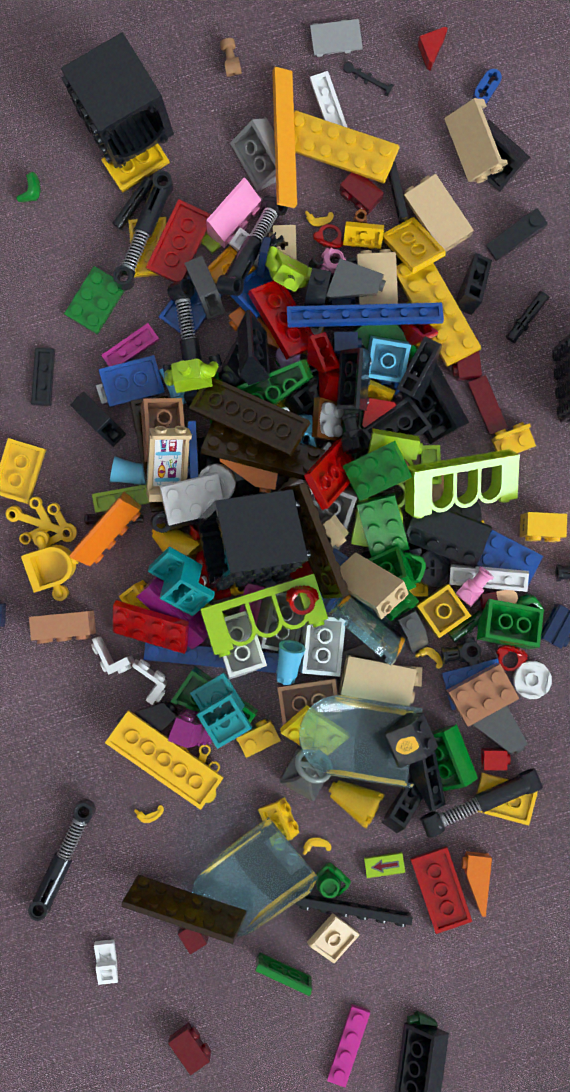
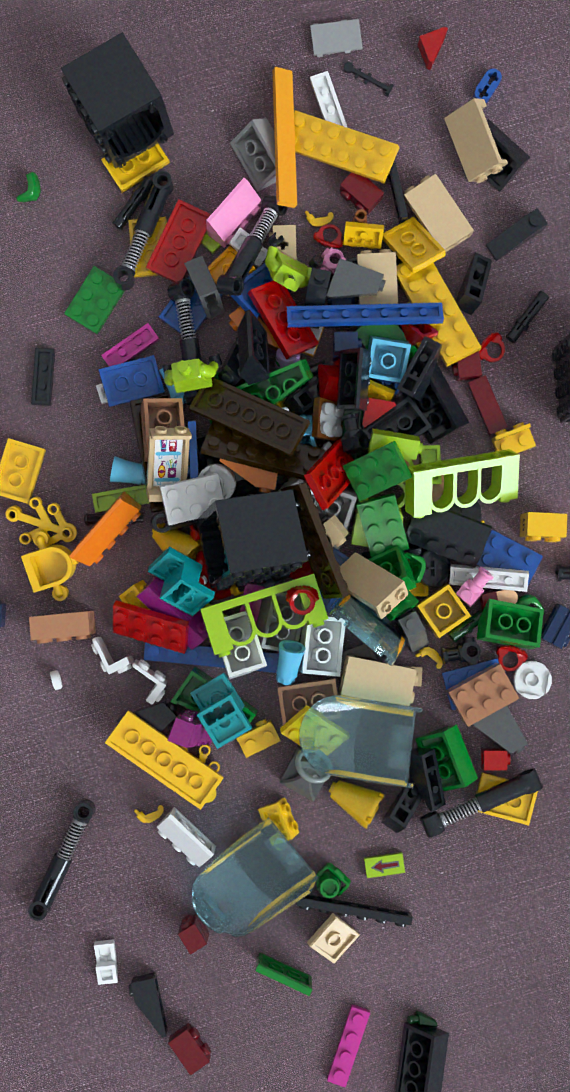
(56, 679): none -> white tile
(97, 419): black slope -> none
(148, 999): none -> black slope
(184, 909): dark brown plate -> none
(186, 837): none -> white slope
(232, 63): medium nougat leg -> none
(263, 256): dark blue tile -> none
(317, 842): yellow piece -> none
(321, 353): red slope -> none
(410, 739): black slope -> none
(441, 890): red plate -> none
(477, 871): orange slope -> none
(496, 338): none -> red piece

